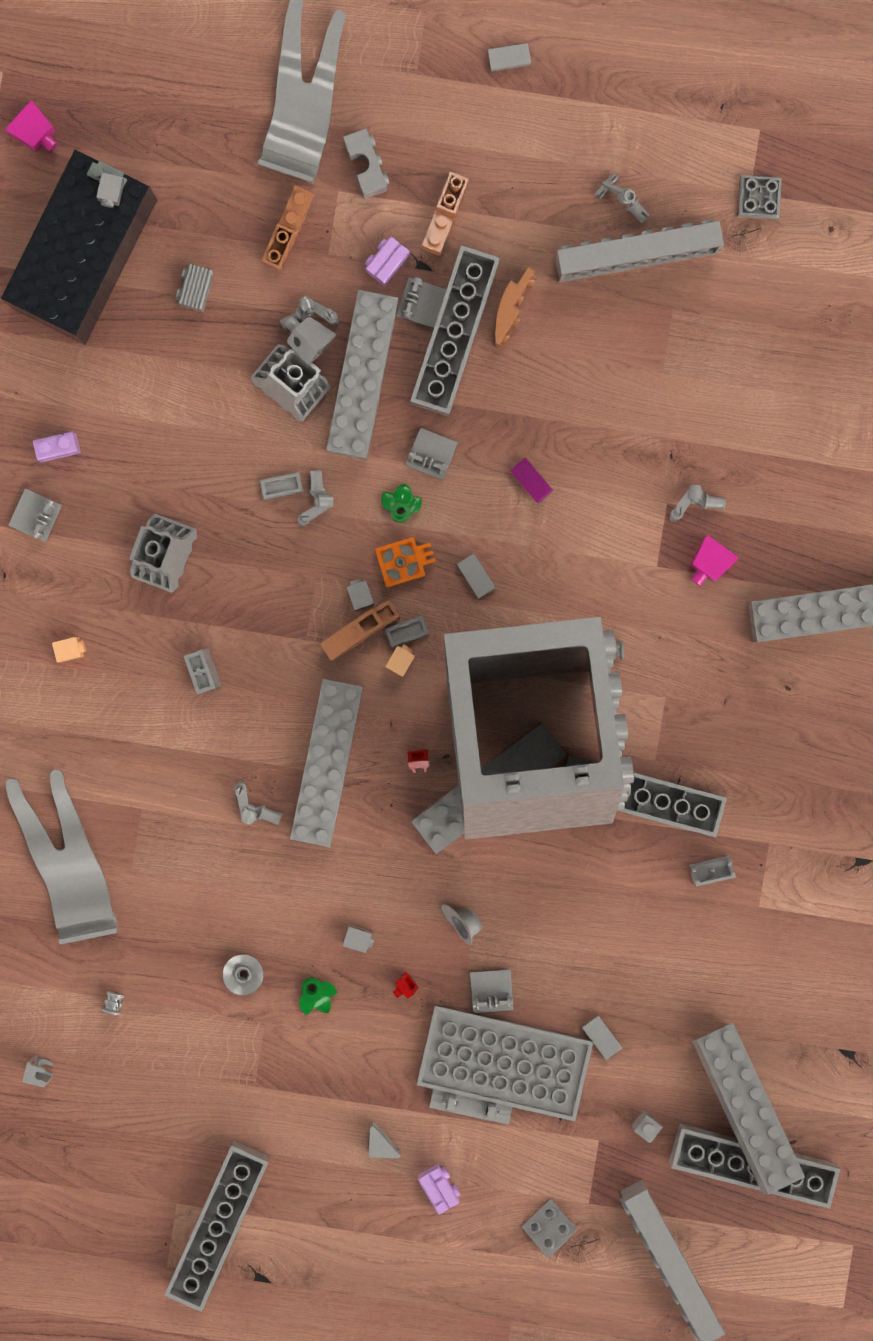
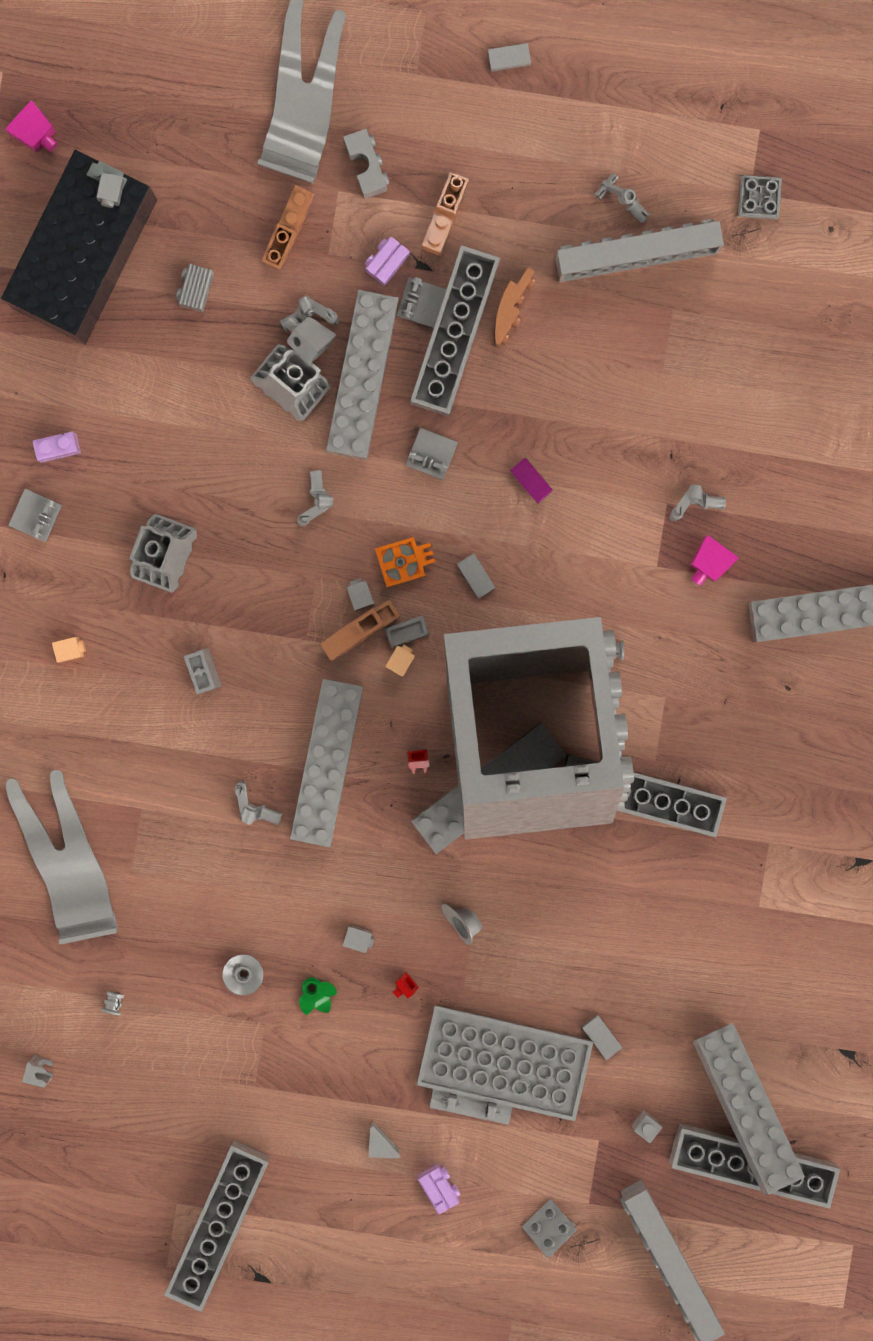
(281, 486): light grey tile -> none
(401, 500): green plate -> none
(491, 991): light grey hinge -> none
(712, 871): light grey hinge -> none

